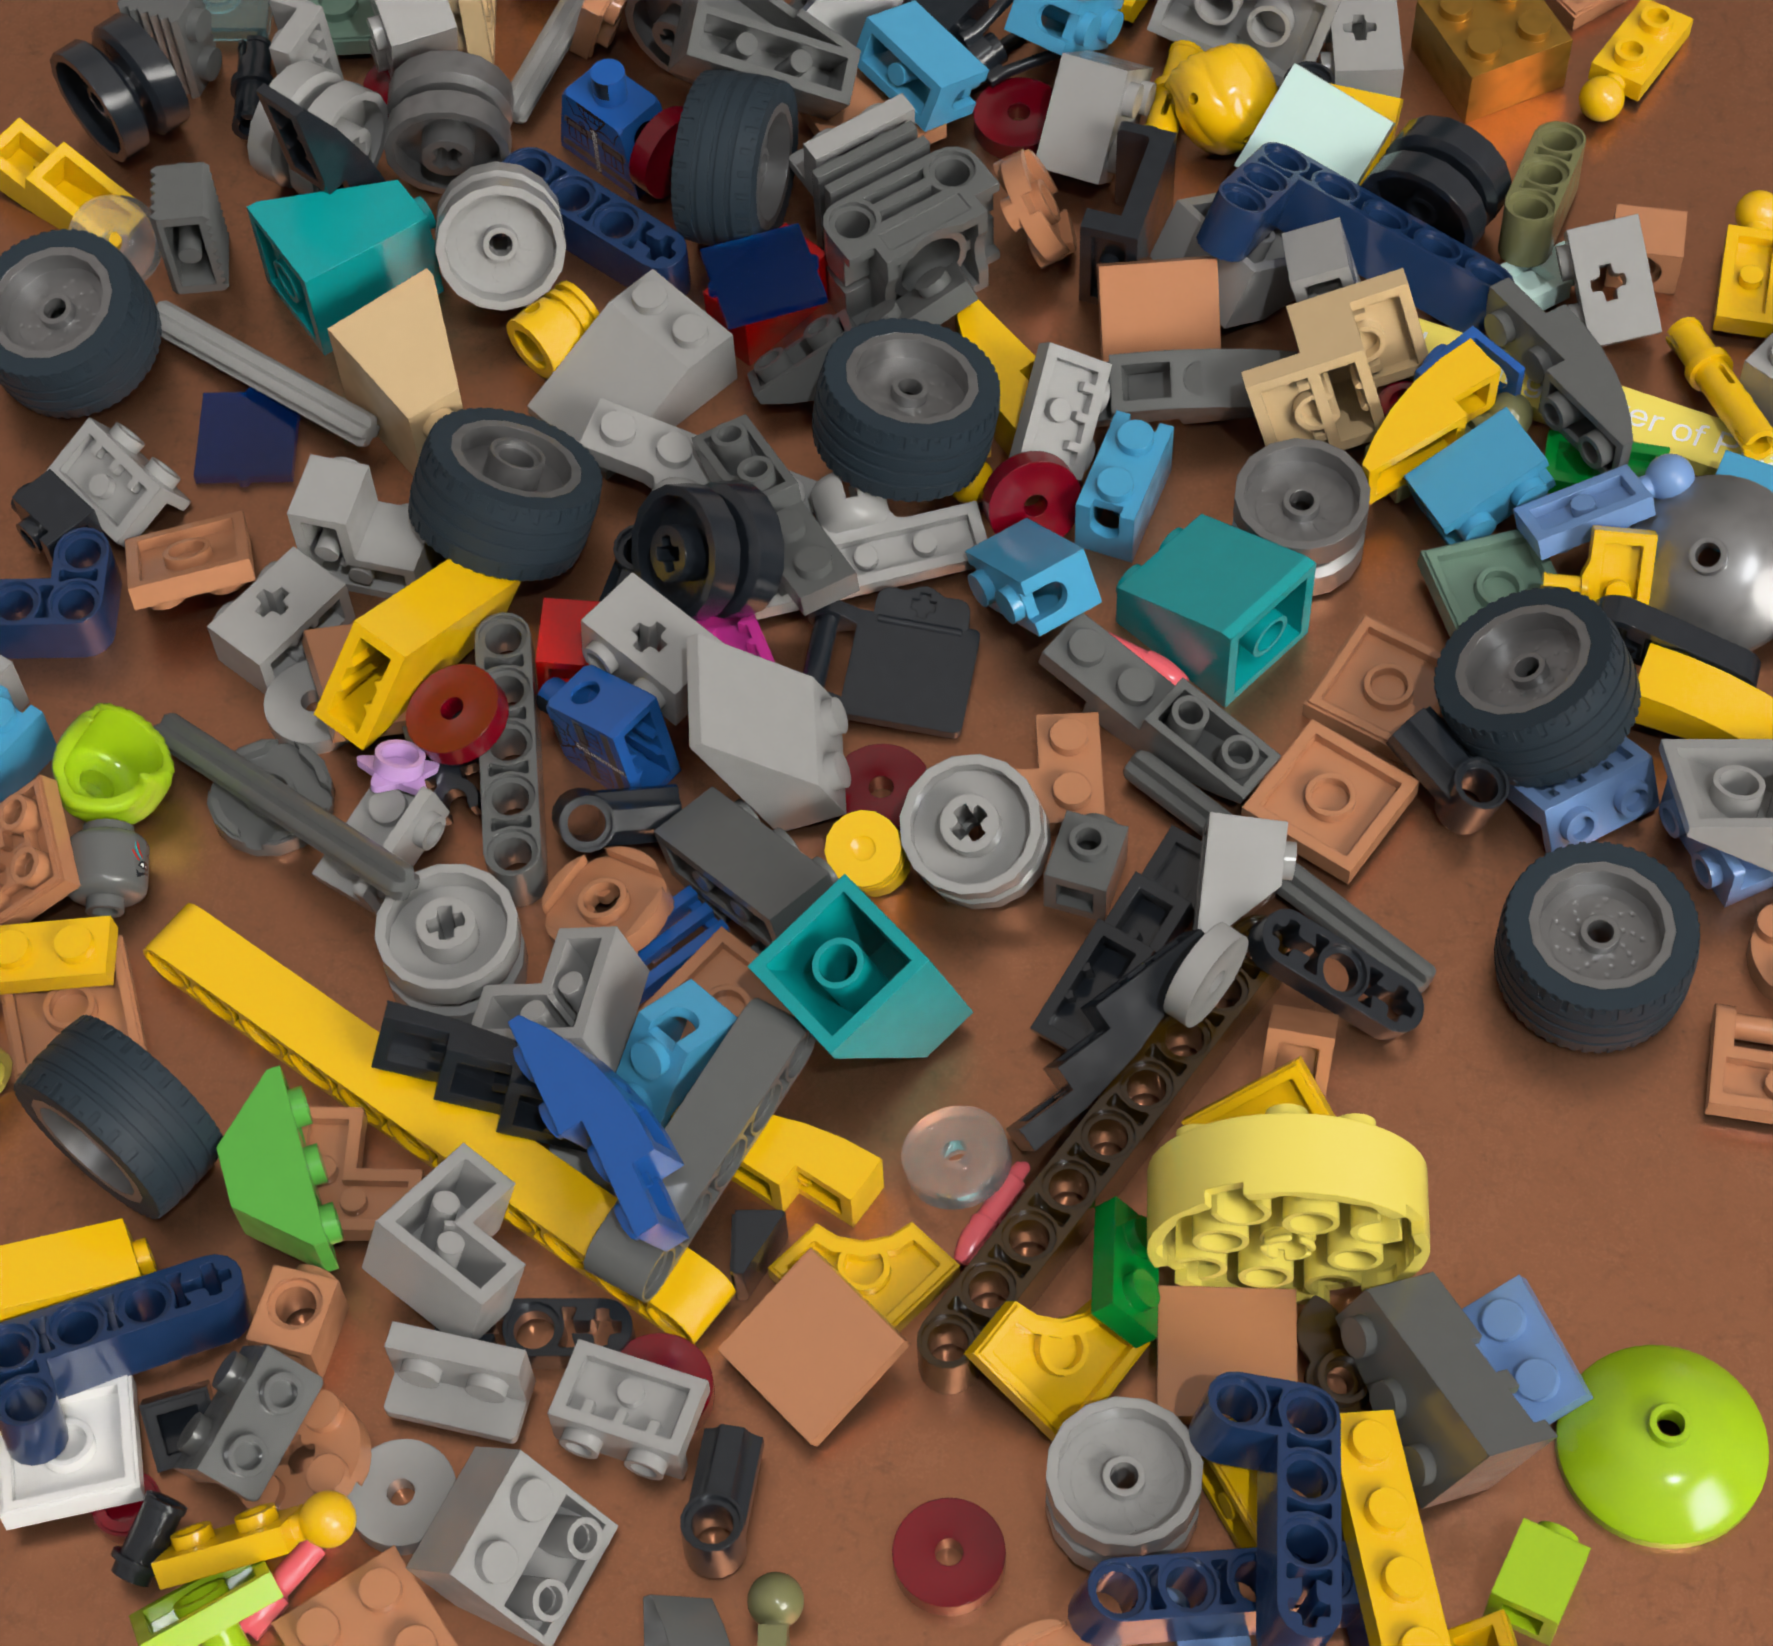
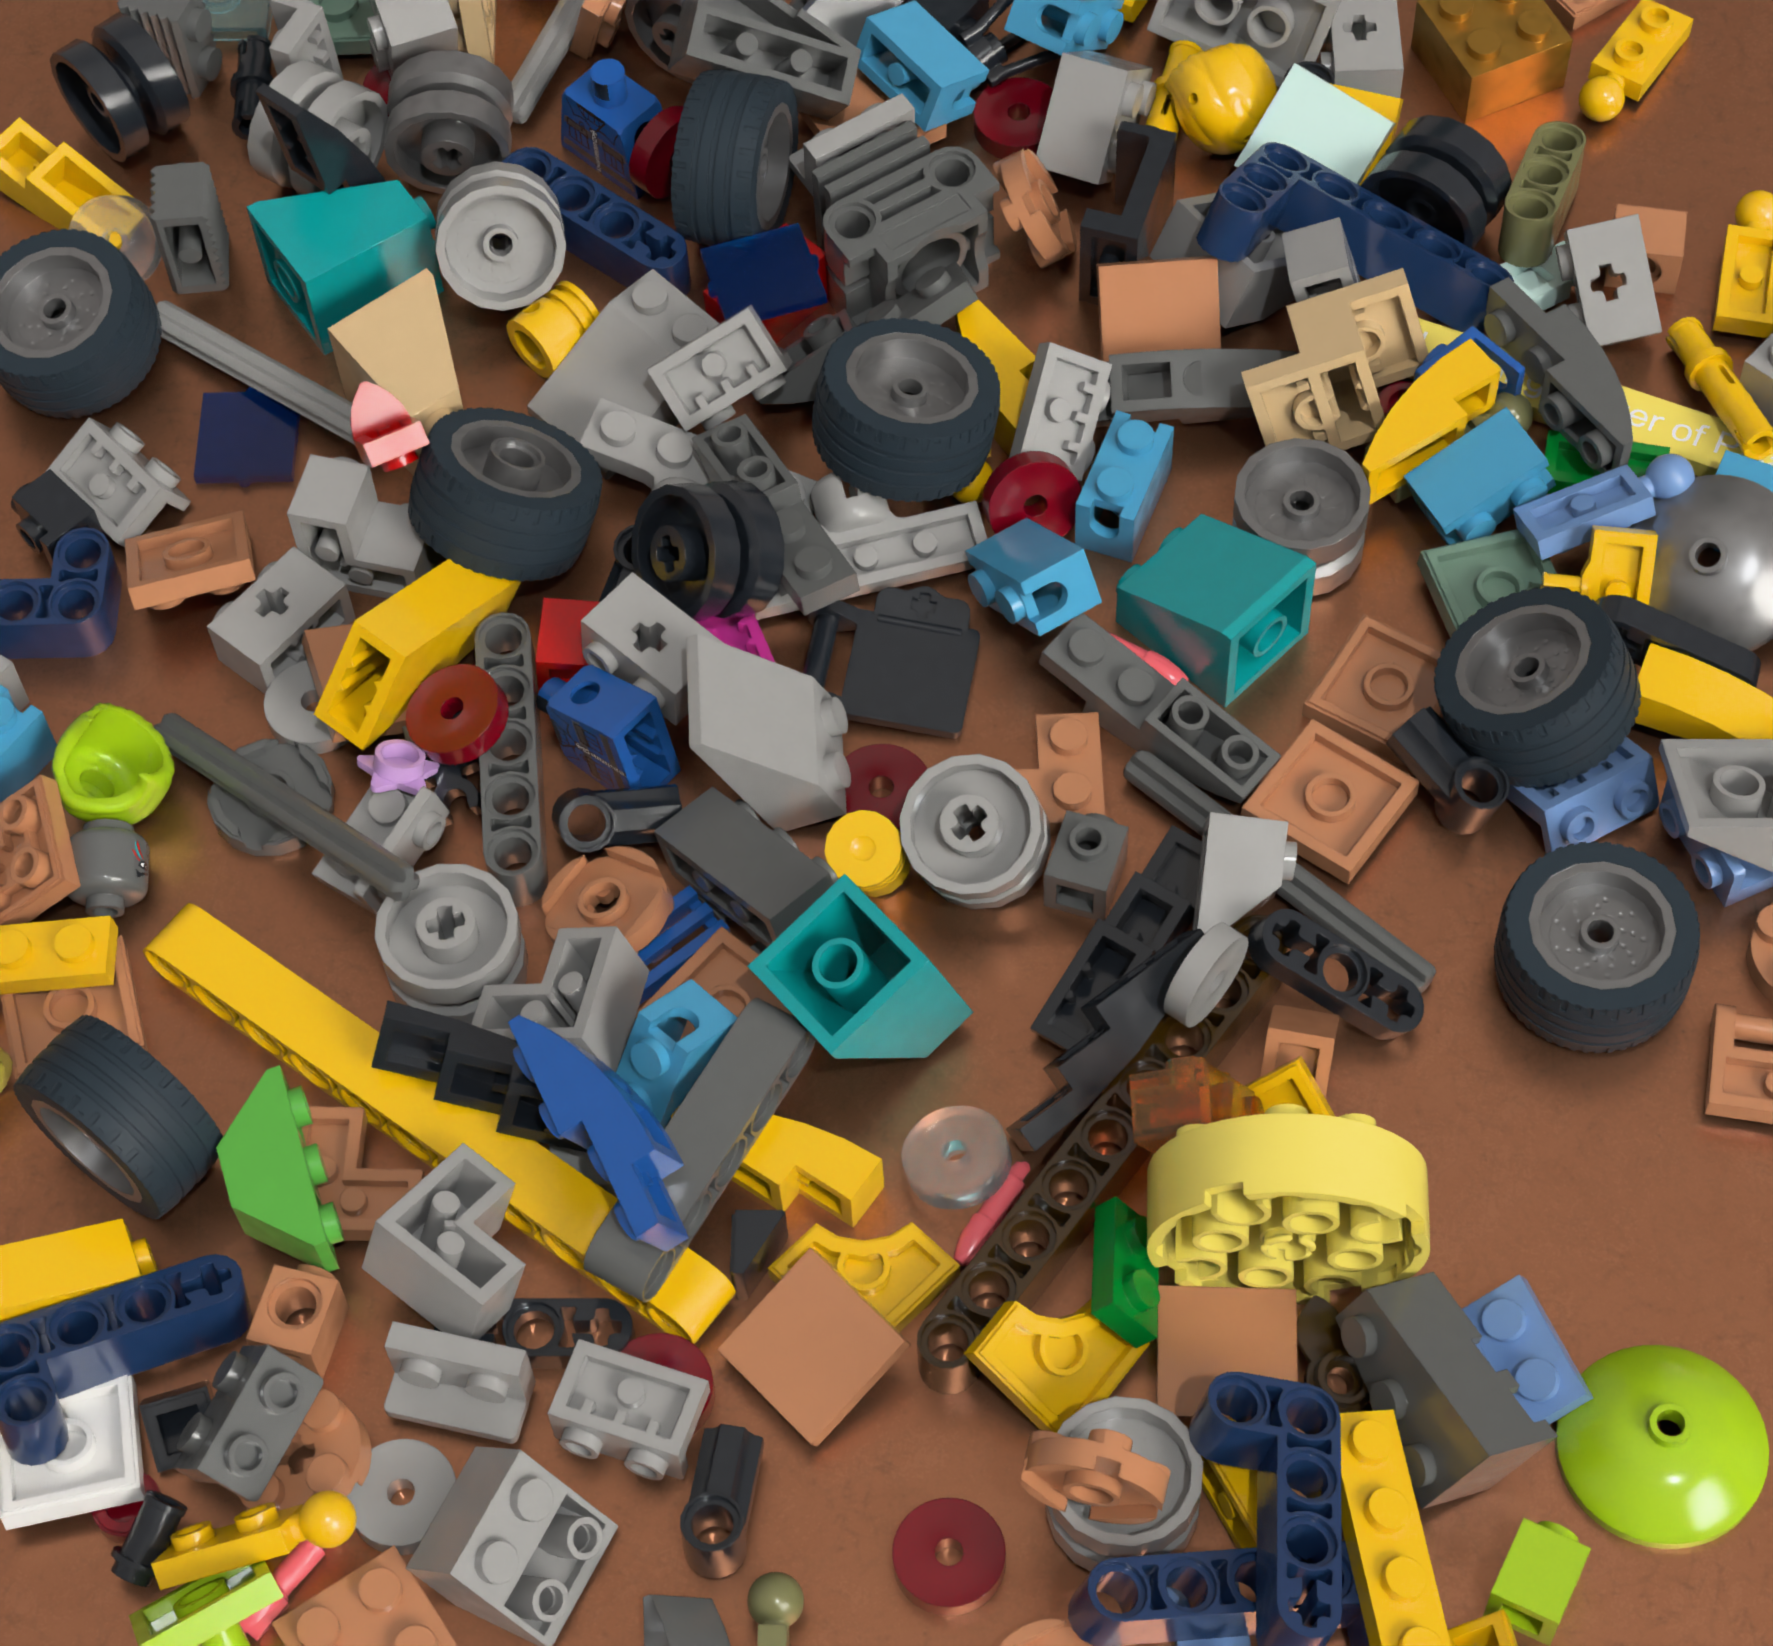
(384, 429): none -> plate
(719, 370): none -> light grey bracket
(1095, 1473): none -> nougat plate
(1185, 1095): none -> clear orange brick

